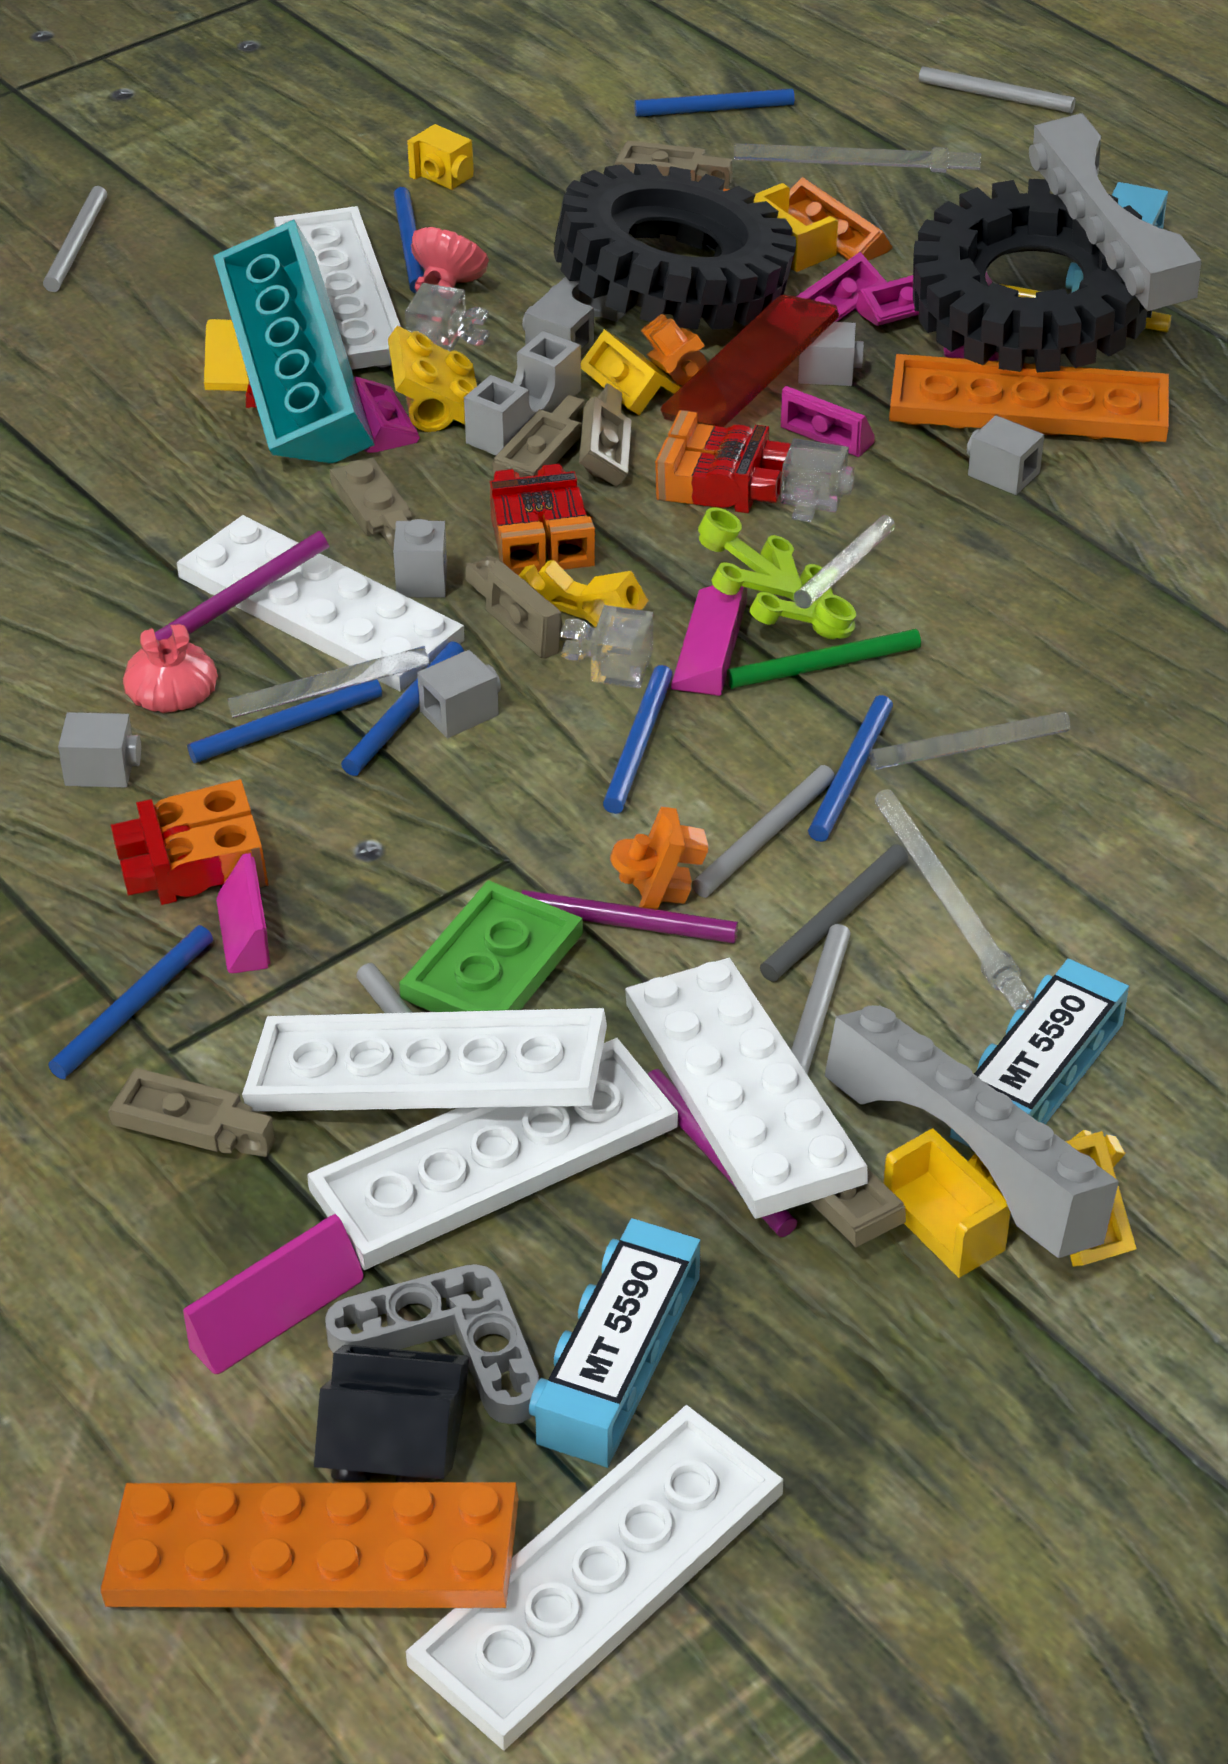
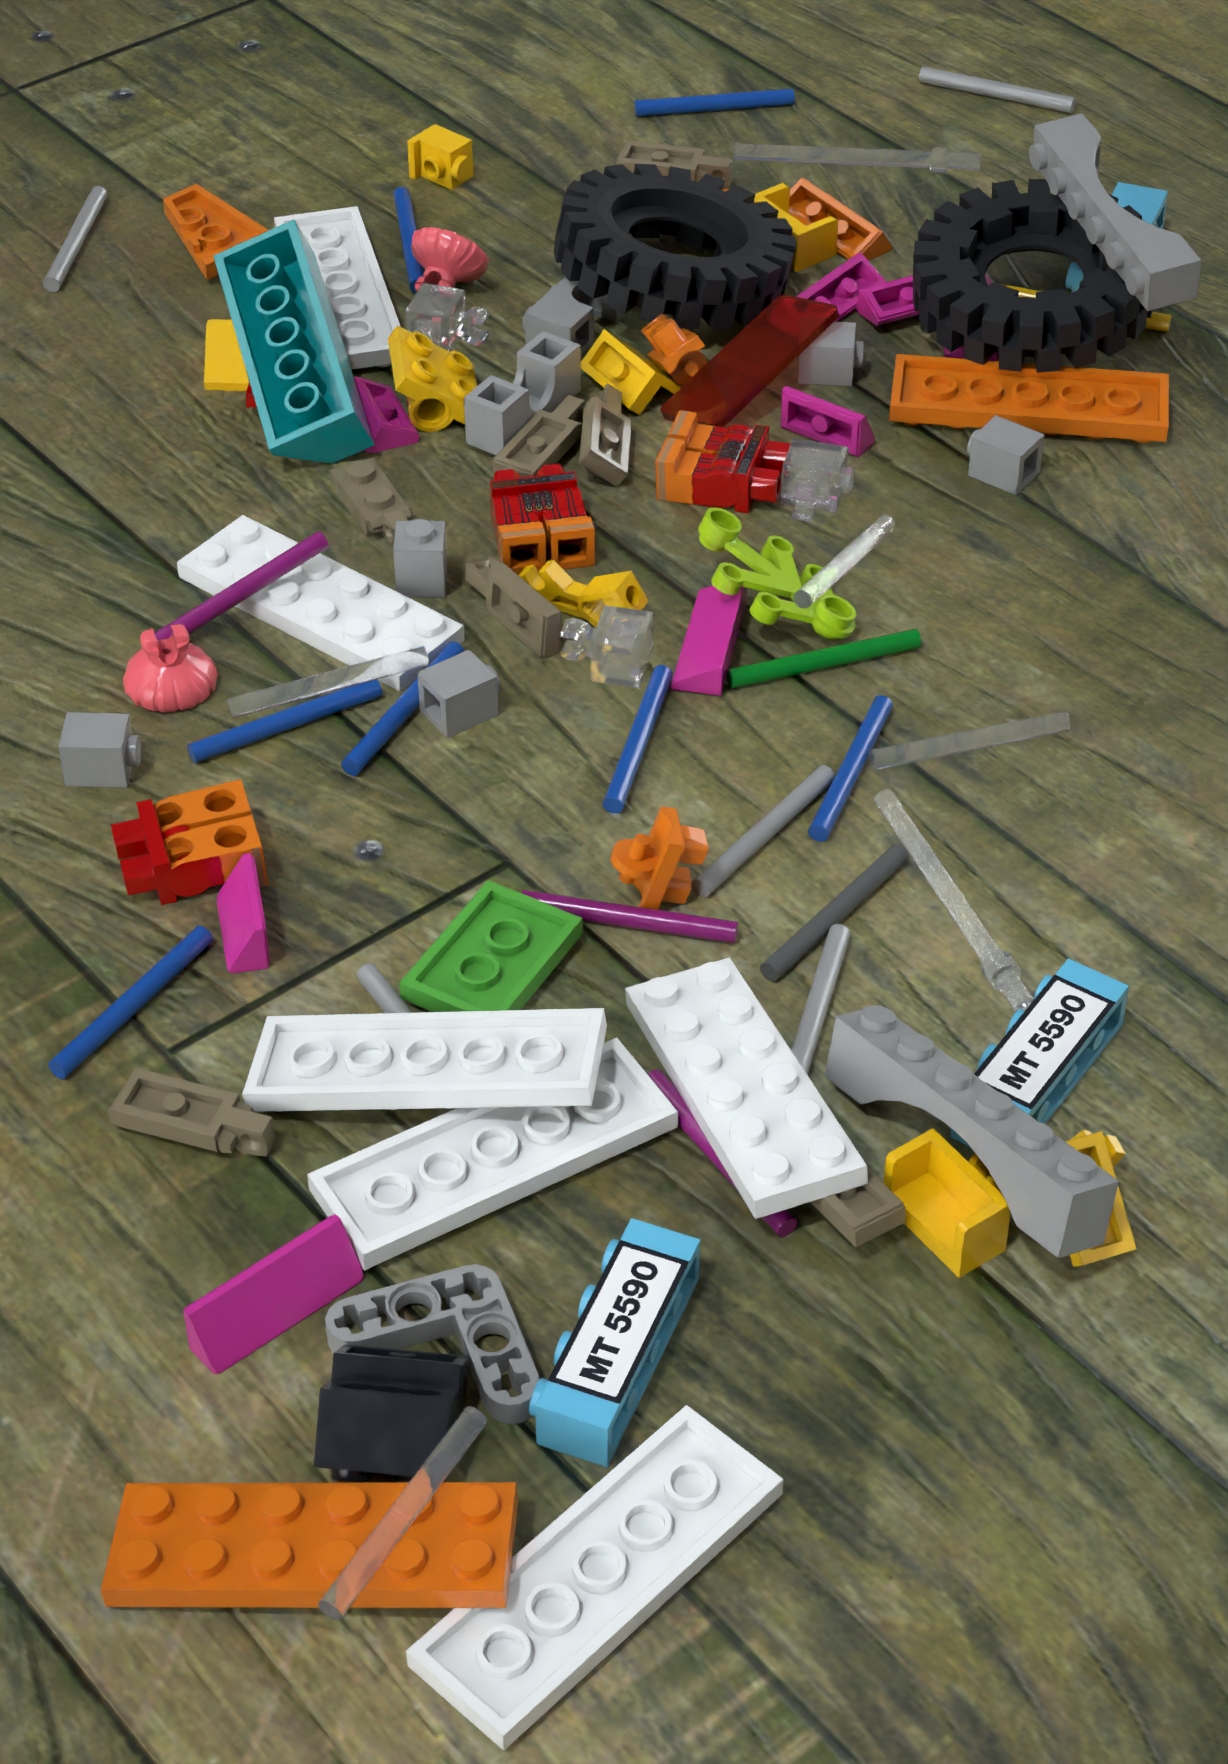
(207, 225): none -> orange wing
(402, 1514): none -> clear bar

